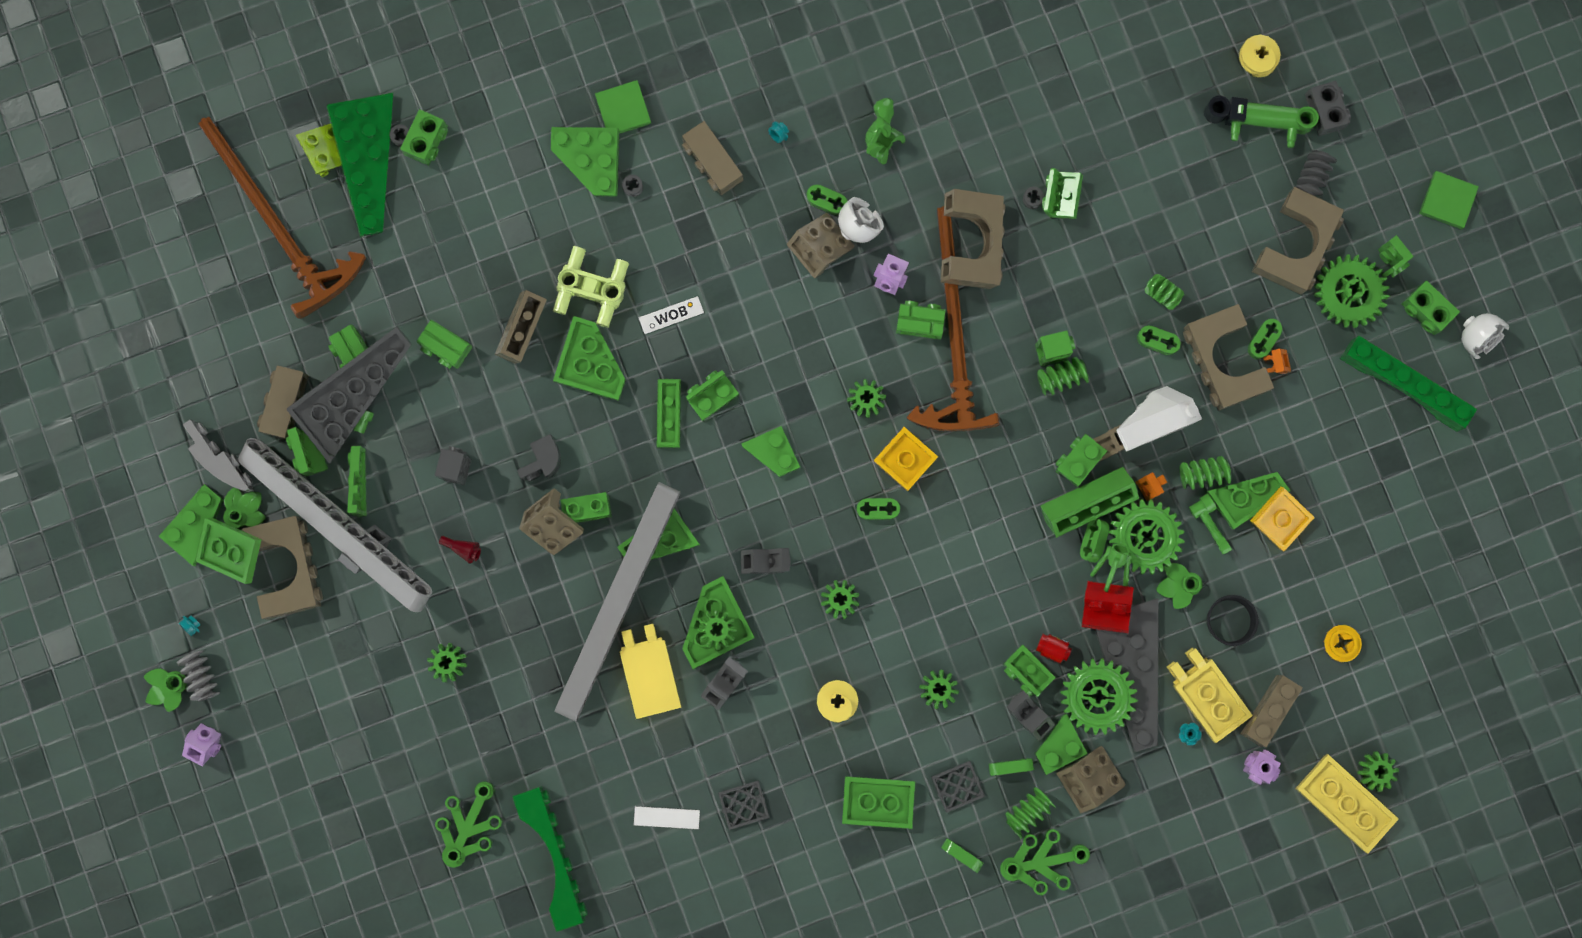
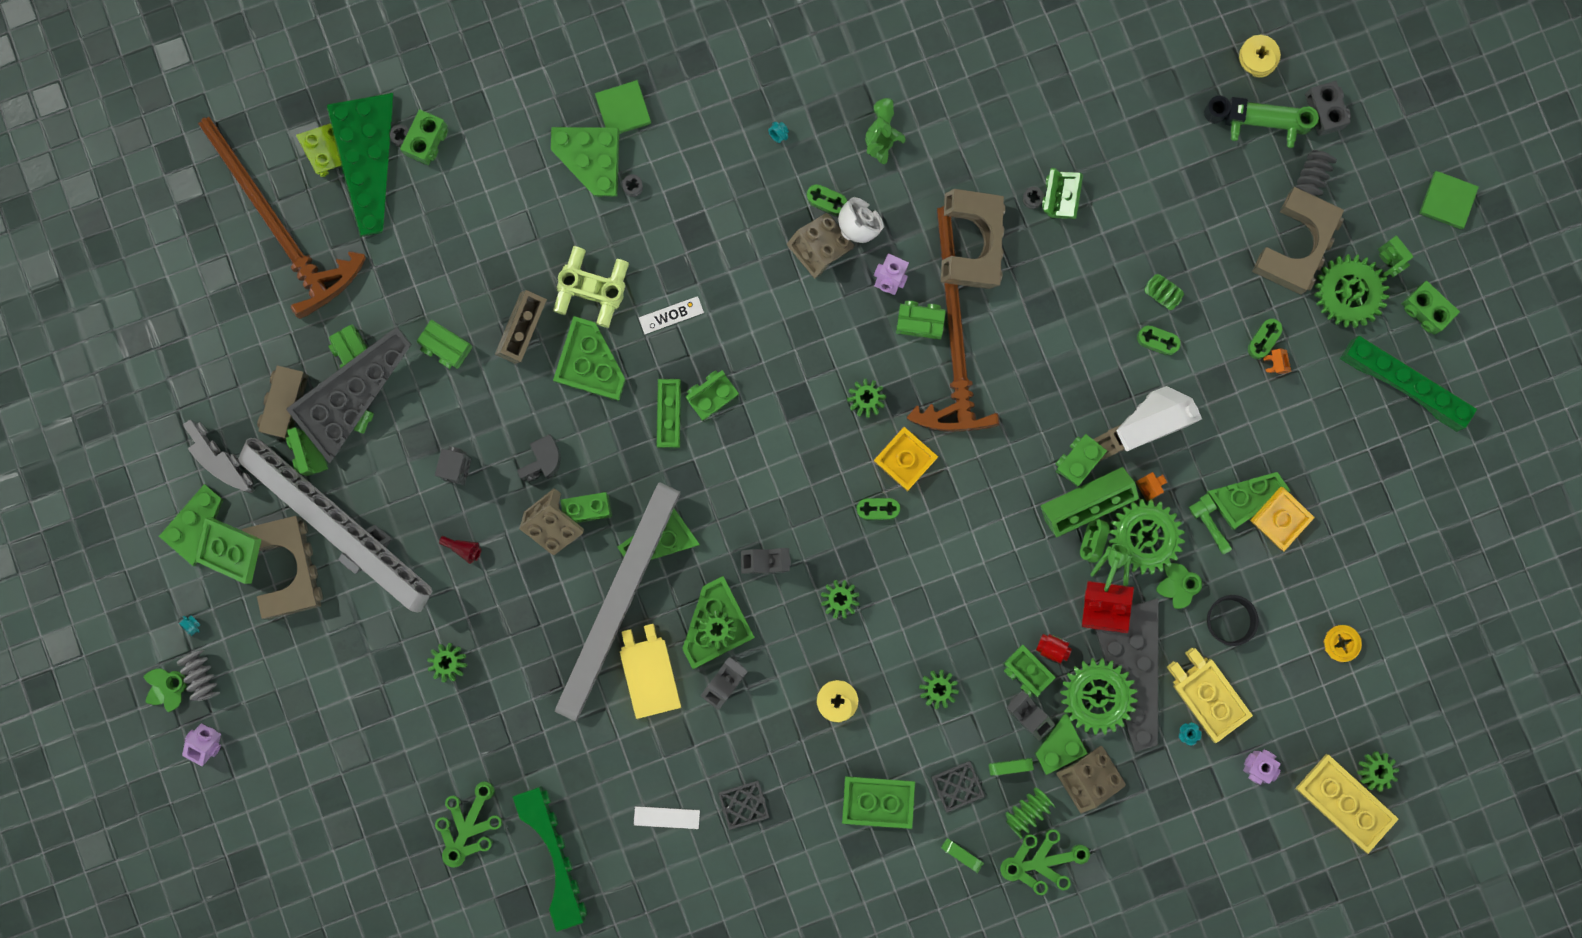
(245, 506): bright green plate -> none
(357, 482): bright green wing -> none
(711, 158): dark tan brick -> none
(773, 451): bright green wing -> none
(1054, 348): bright green brick -> none
(1062, 375): bright green piece -> none
(1205, 471): bright green piece -> none
(1224, 388): dark tan arch -> none
(1271, 710): dark tan brick -> none
(1482, 333): white cylinder -> none

